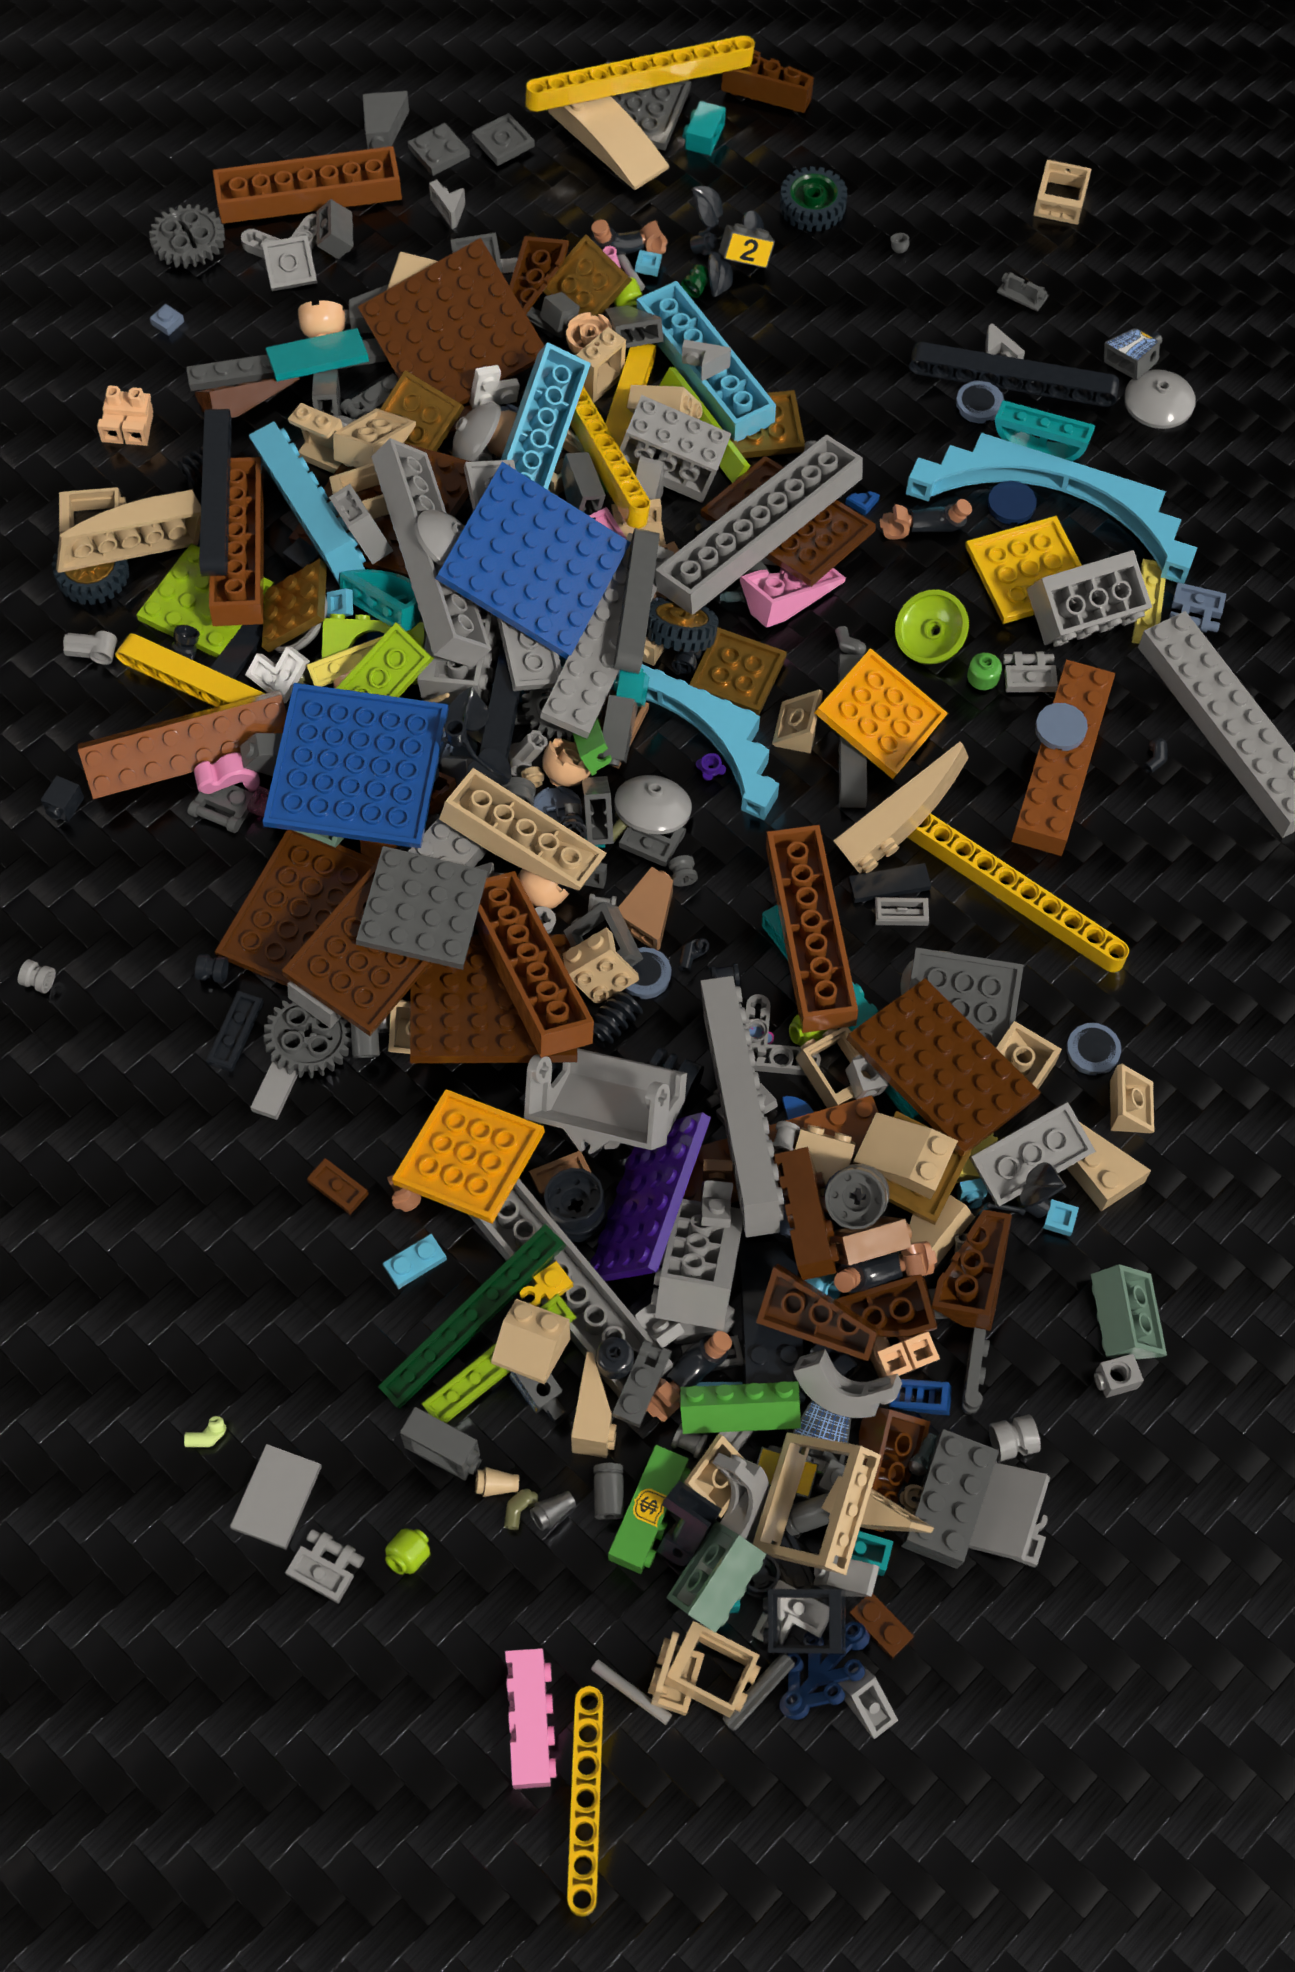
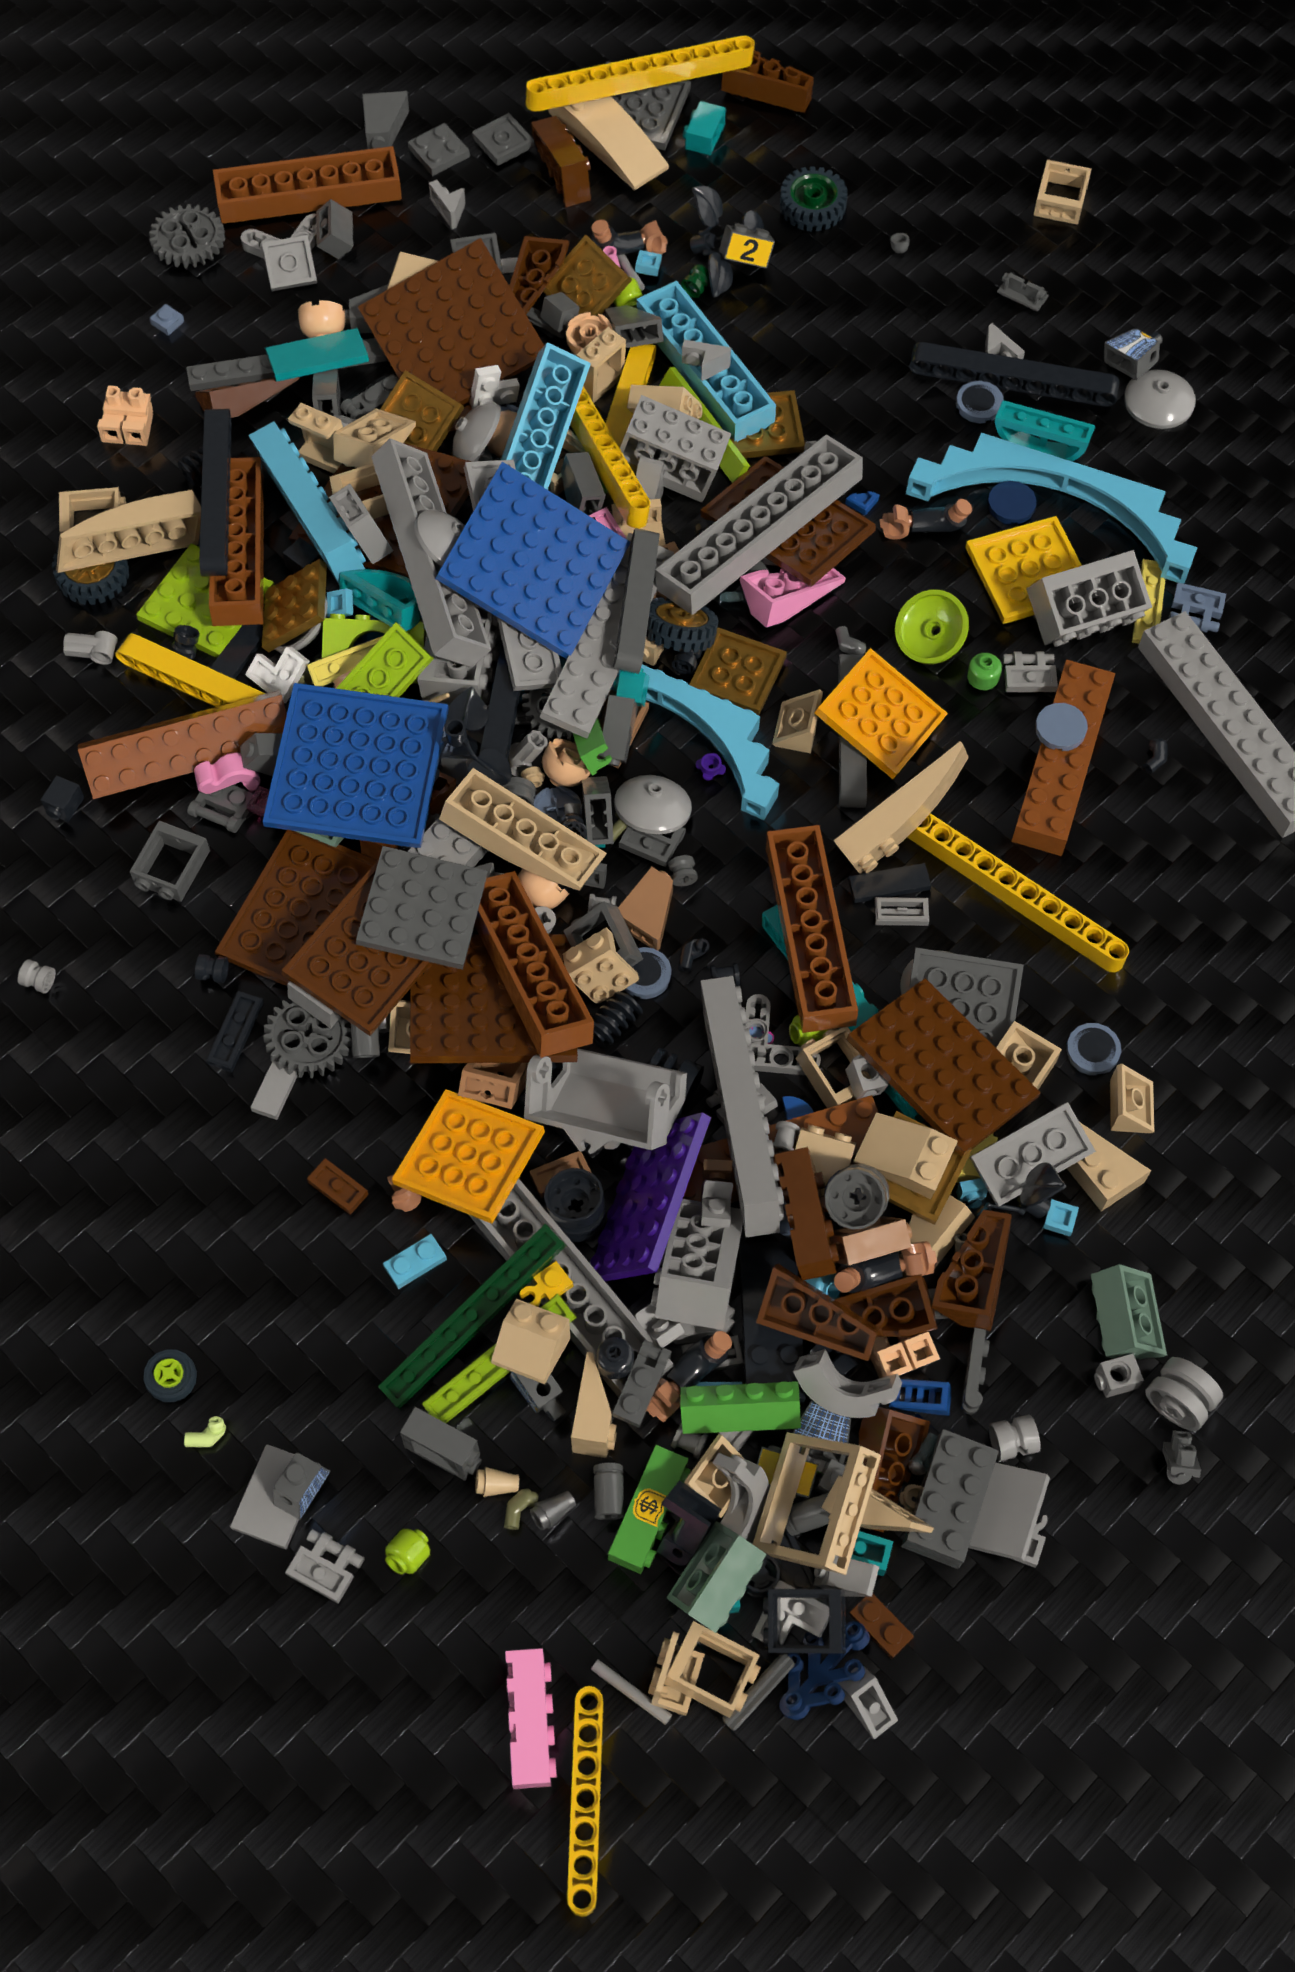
(170, 1365): none -> black wheel
(176, 838): none -> dark grey window
(299, 1484): none -> dark grey torso
(504, 1089): none -> medium nougat window
(563, 160): none -> reddish brown wedge
(1181, 1458): none -> dark grey hips
(1184, 1393): none -> light grey wheel

